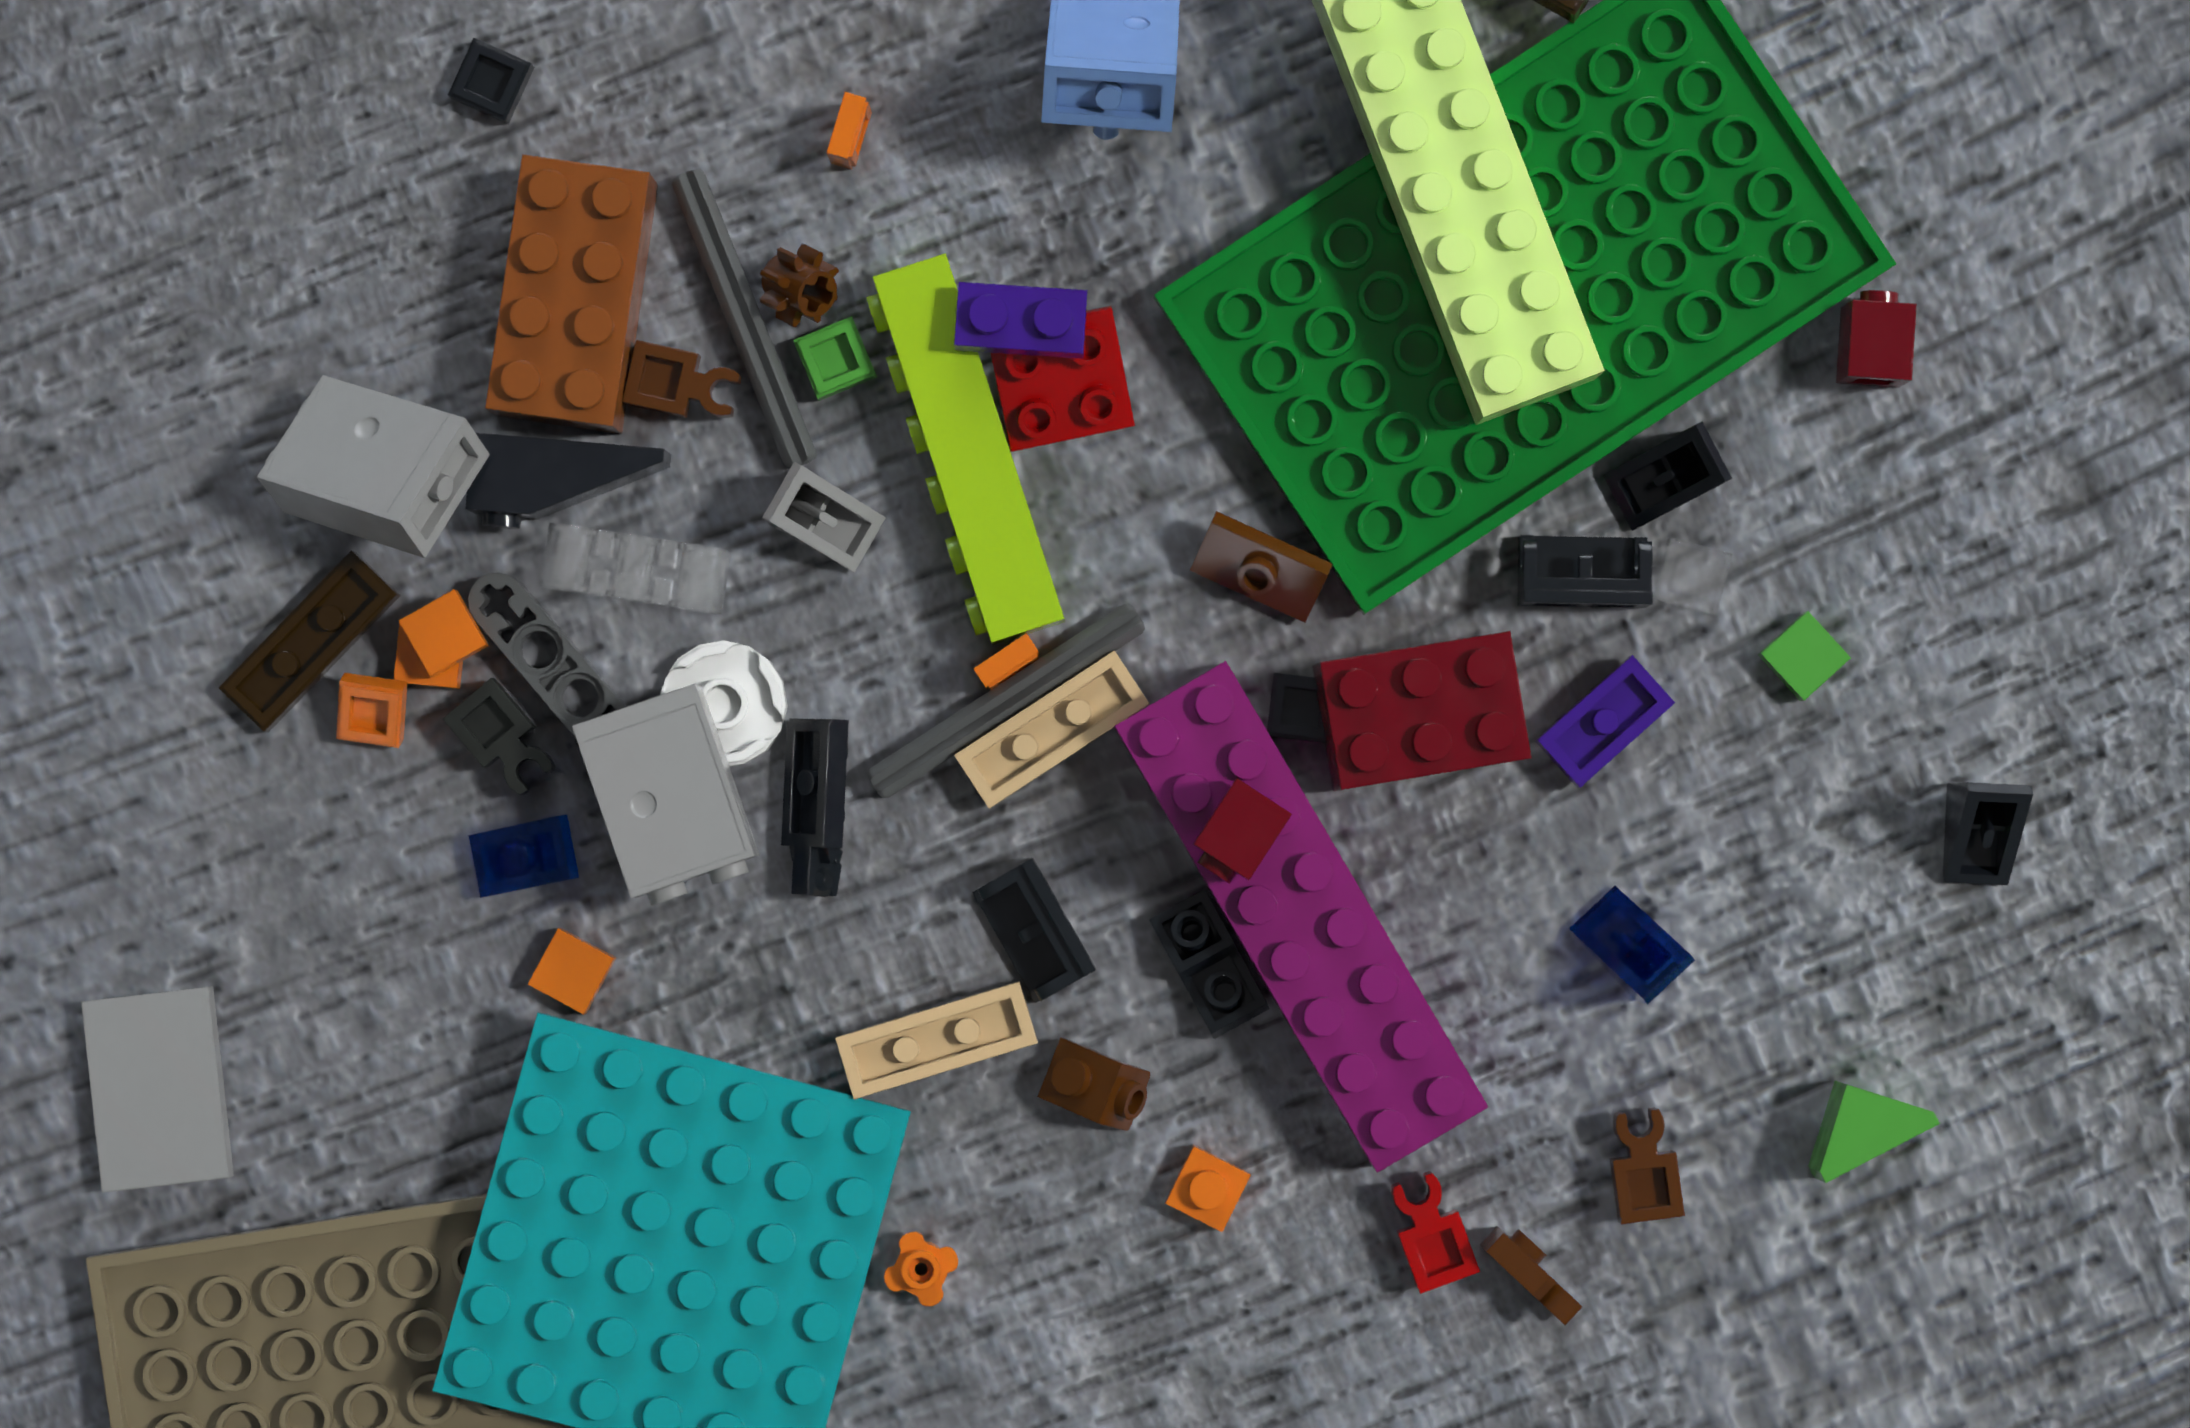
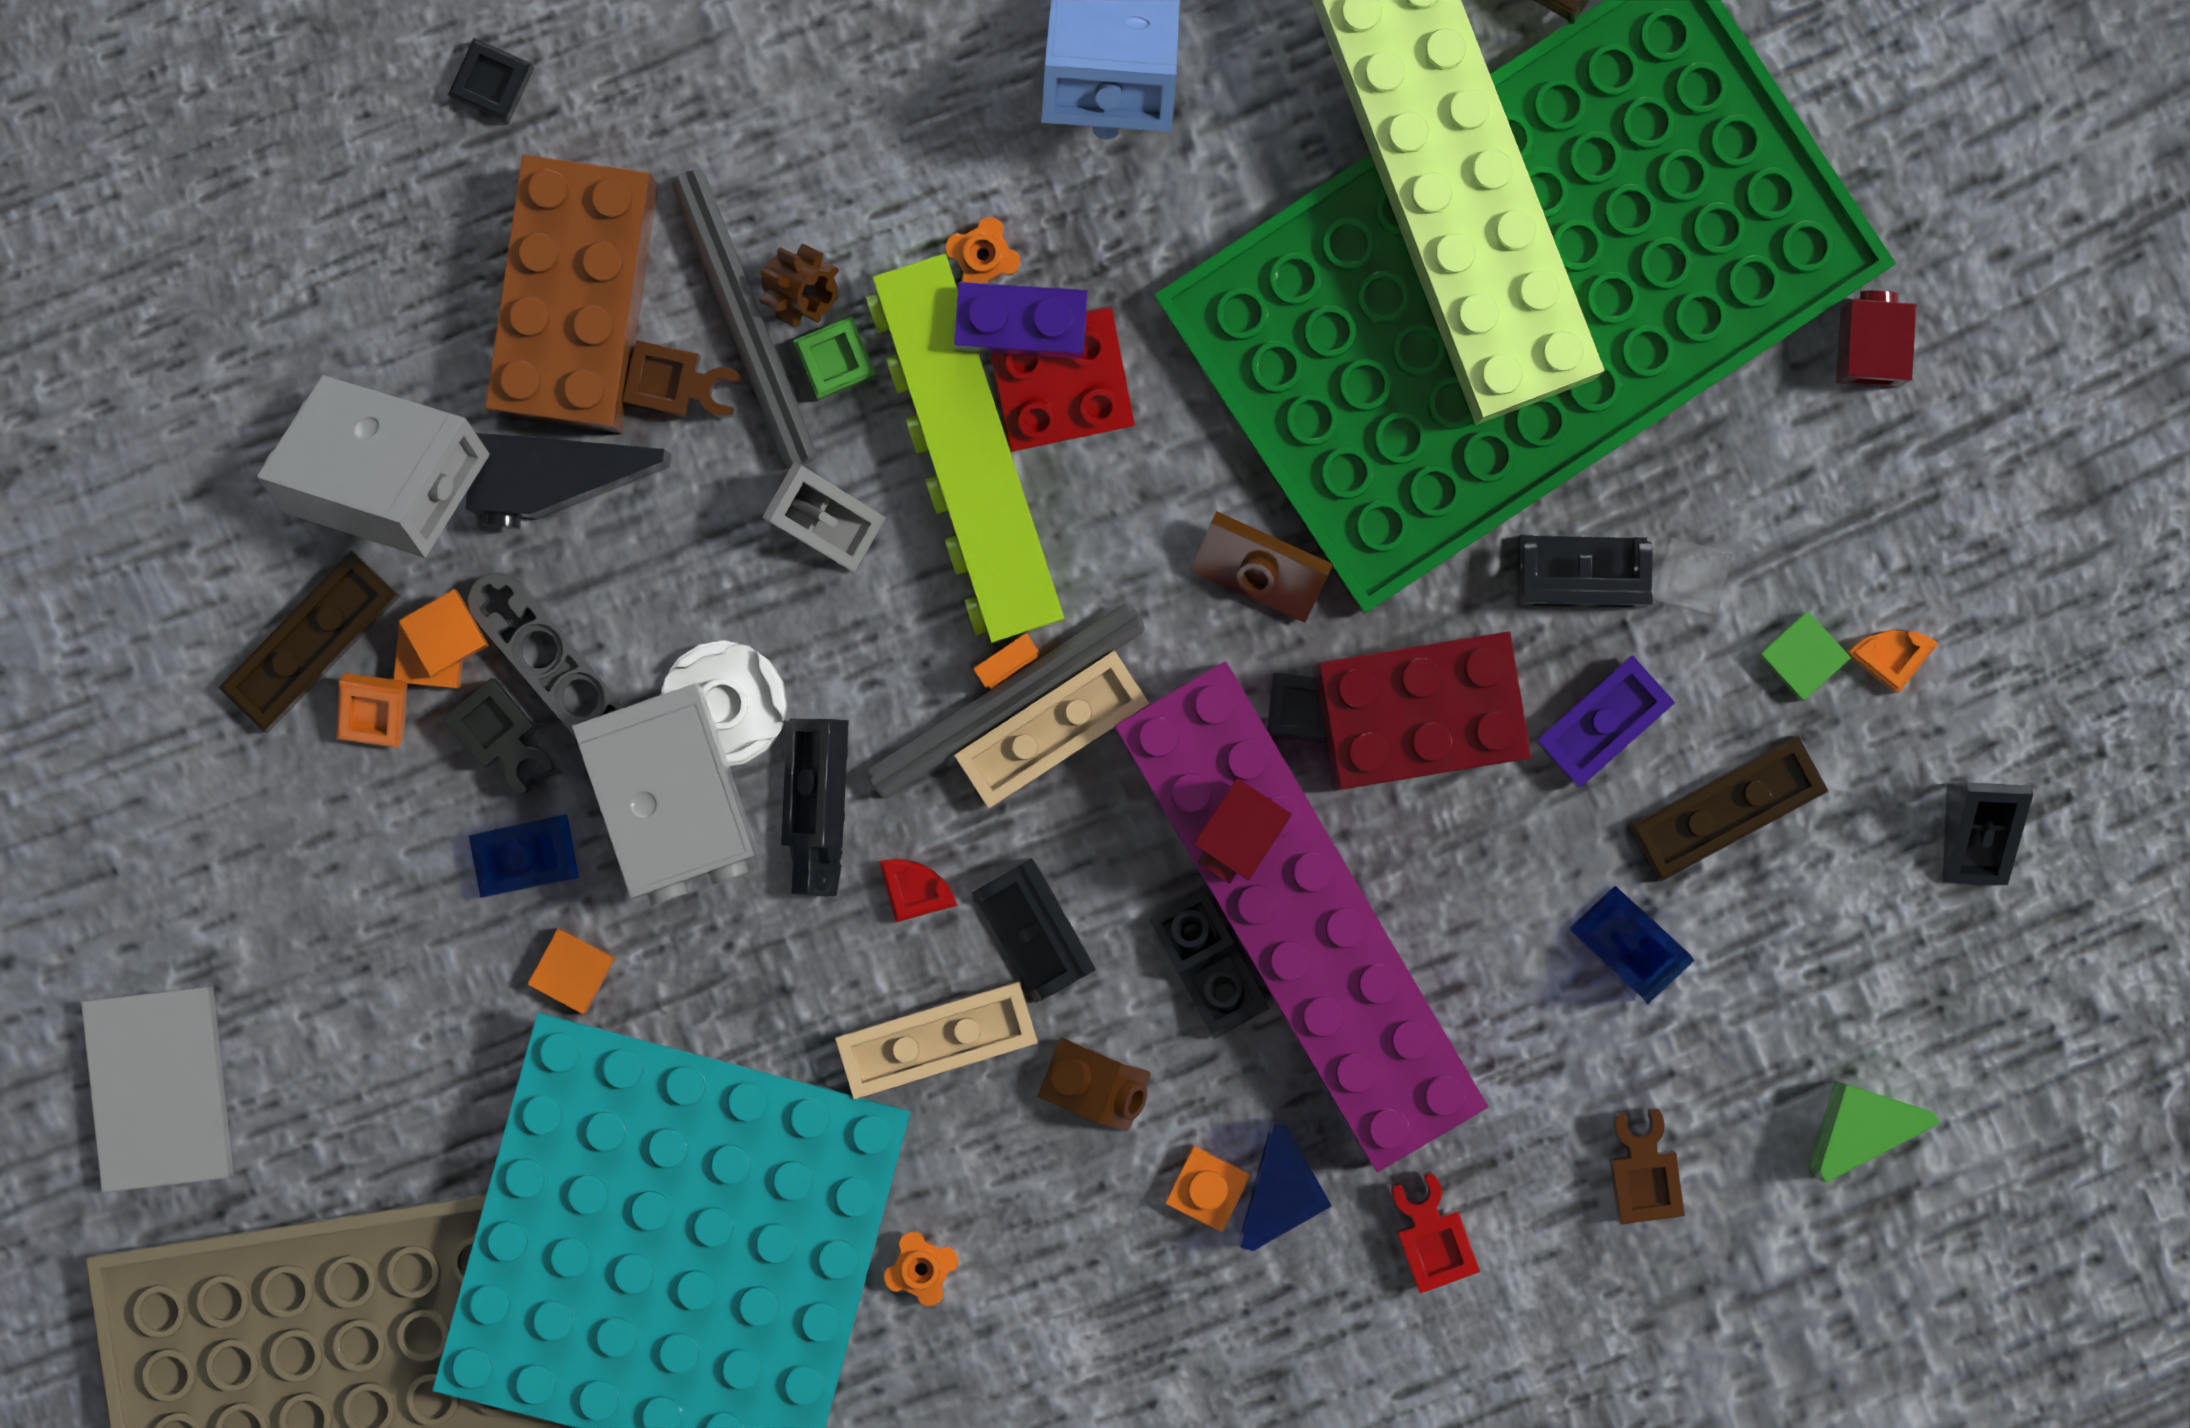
(635, 568): clear beam -> none
(849, 131): orange tile -> none
(915, 889): none -> red tile
(988, 237): none -> orange plate
(1282, 1192): none -> clear blue slope
(1521, 1260): reddish brown plate -> none
(1667, 476): black slope -> none
(1727, 808): none -> dark brown tile
(1892, 656): none -> orange tile

